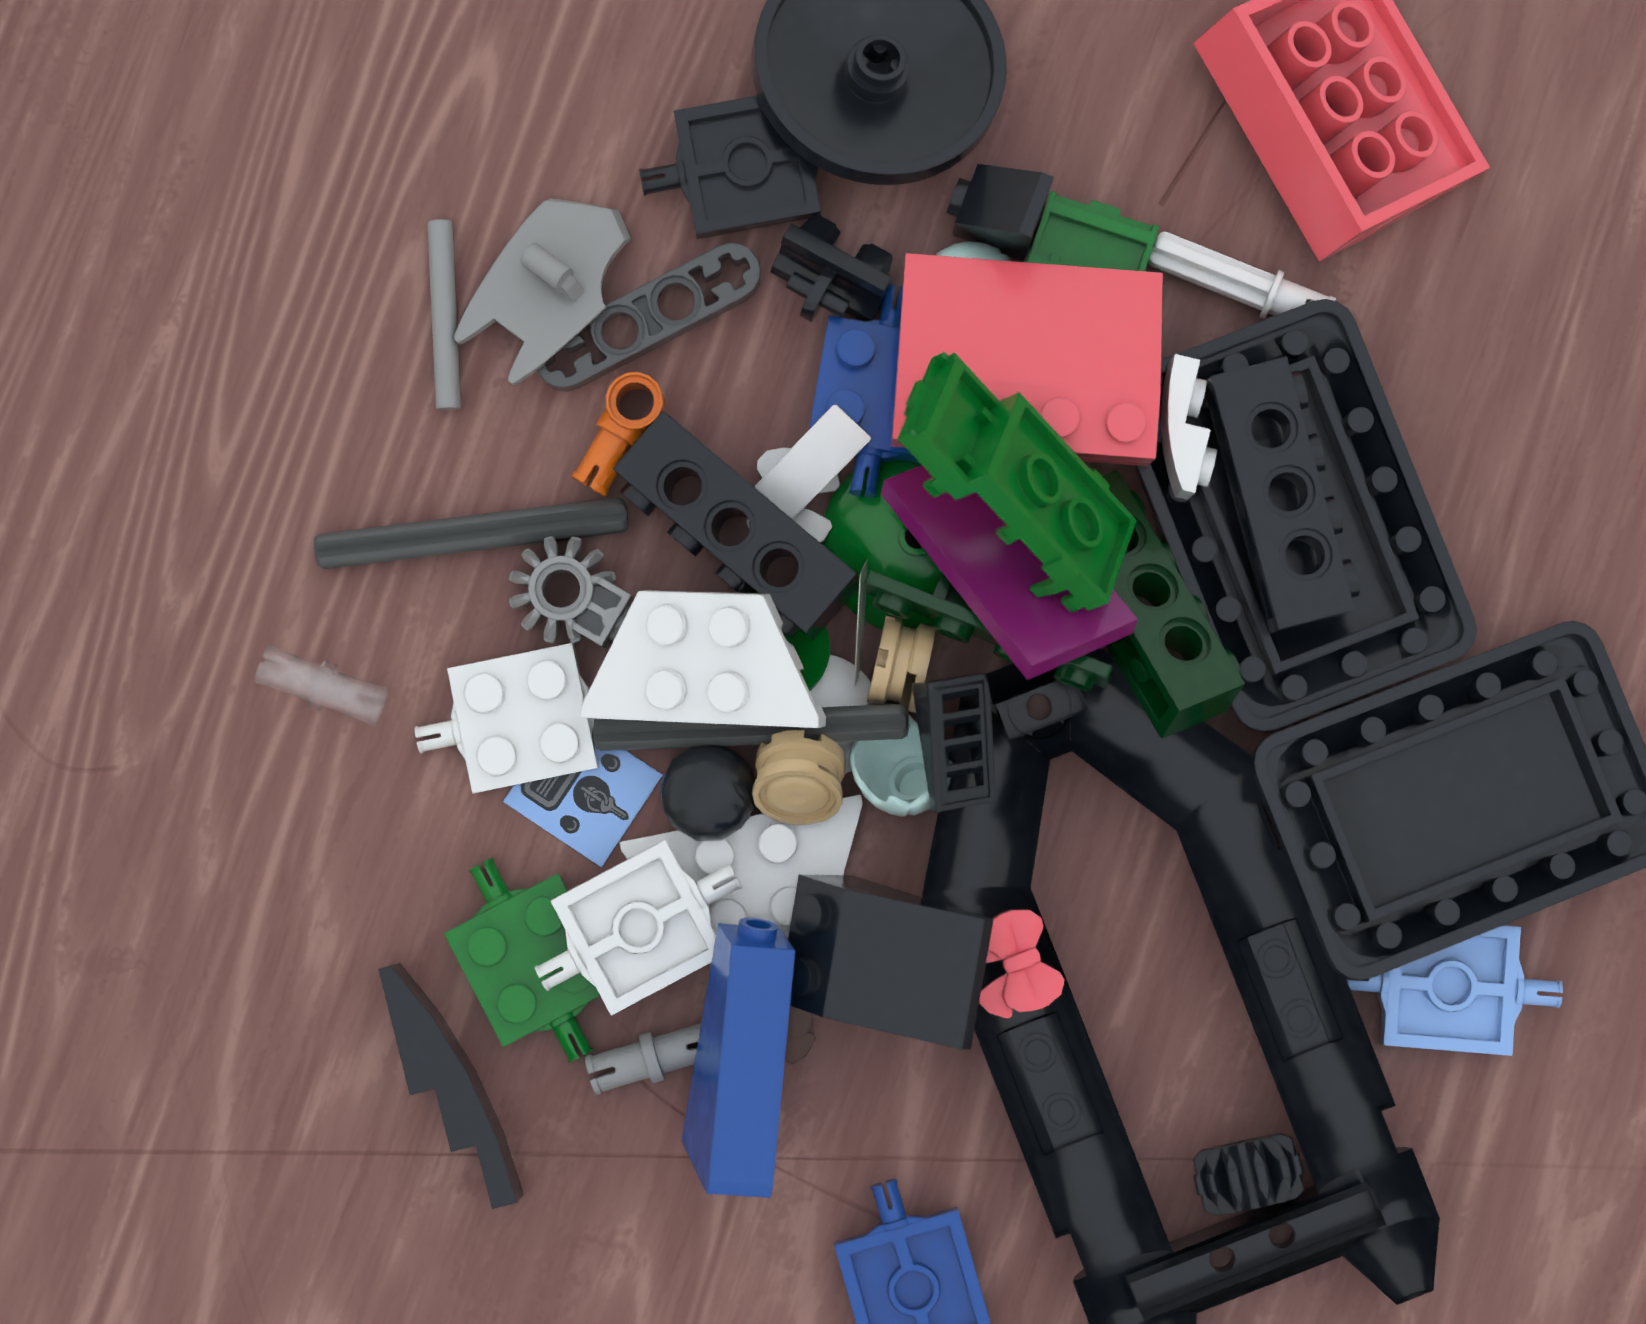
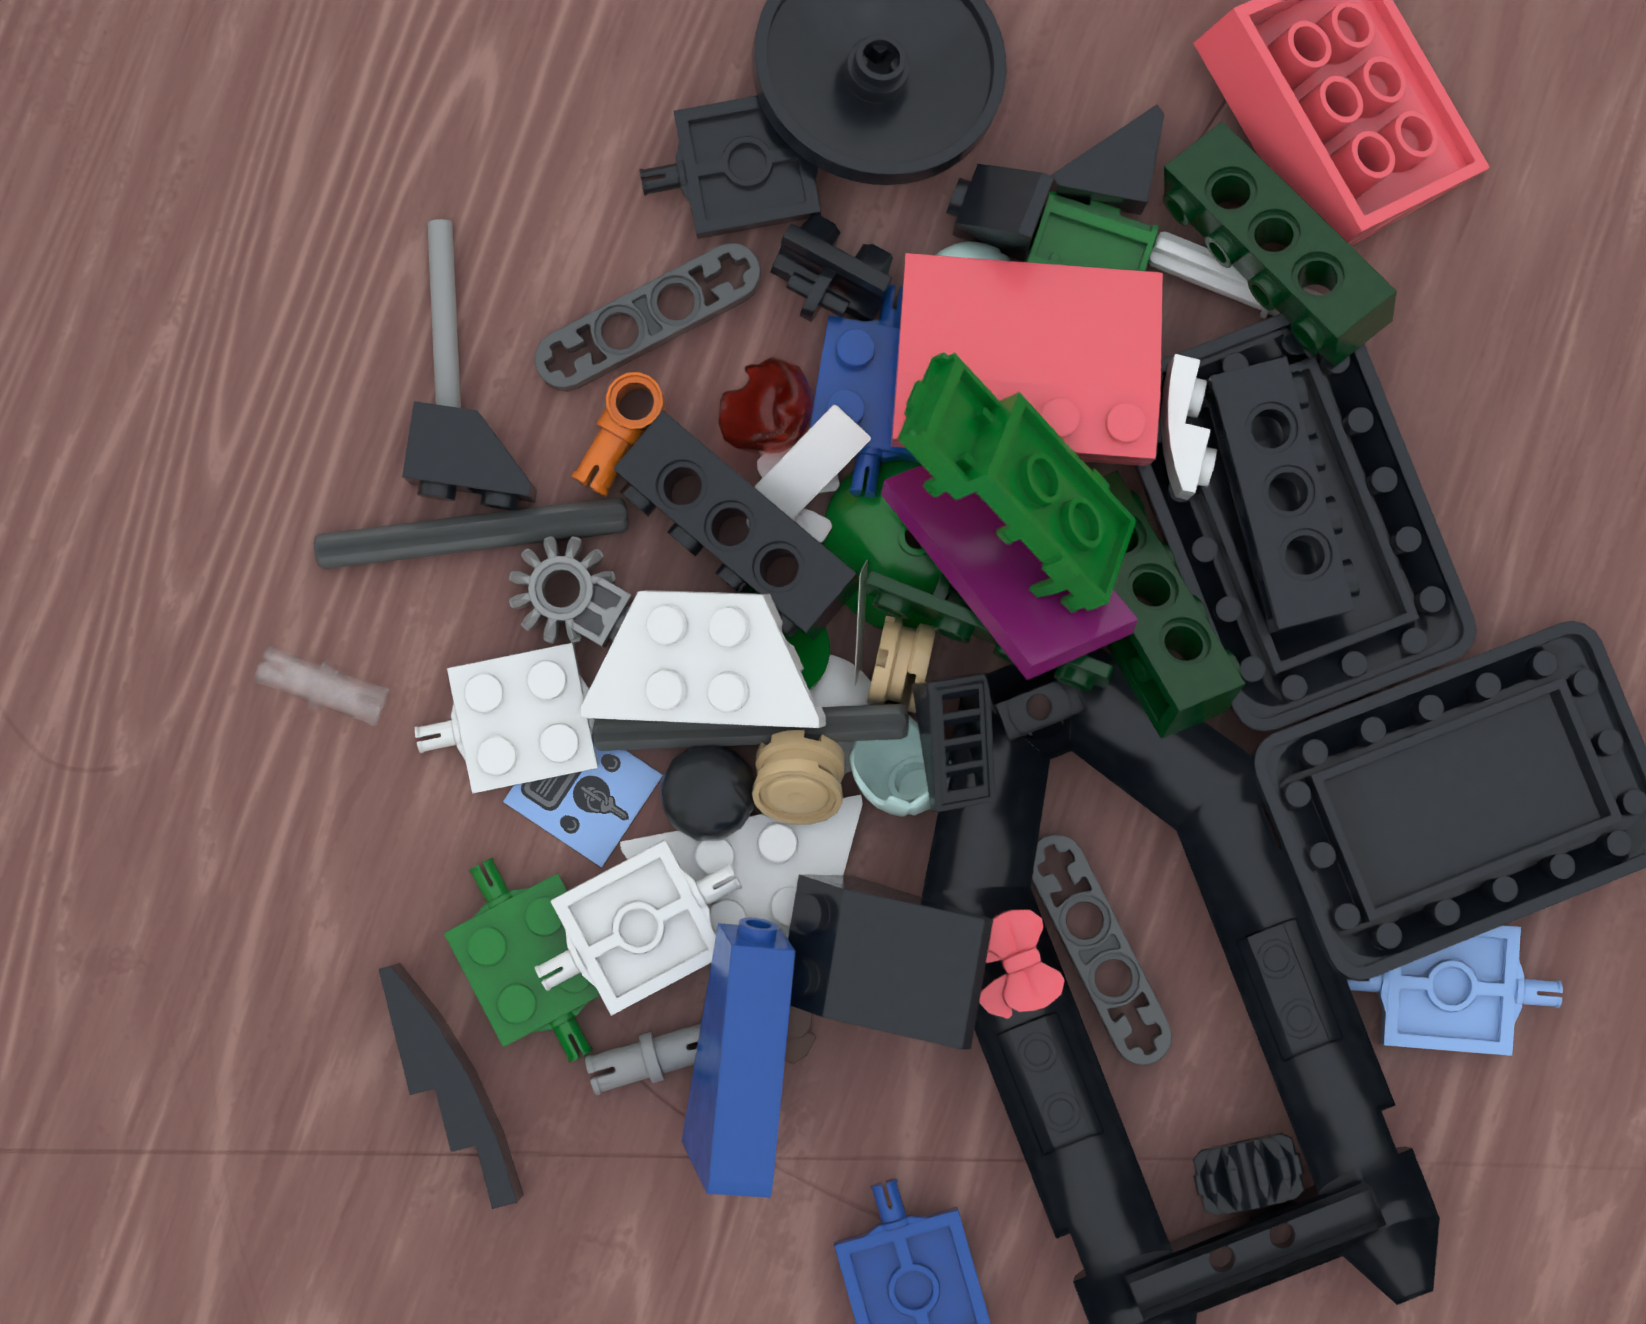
(460, 452): none -> black slope
(547, 280): light grey shield -> none
(768, 410): none -> clear red hair
(1105, 945): none -> dark grey beam
(1117, 168): none -> black slope
(1227, 169): none -> dark green brick

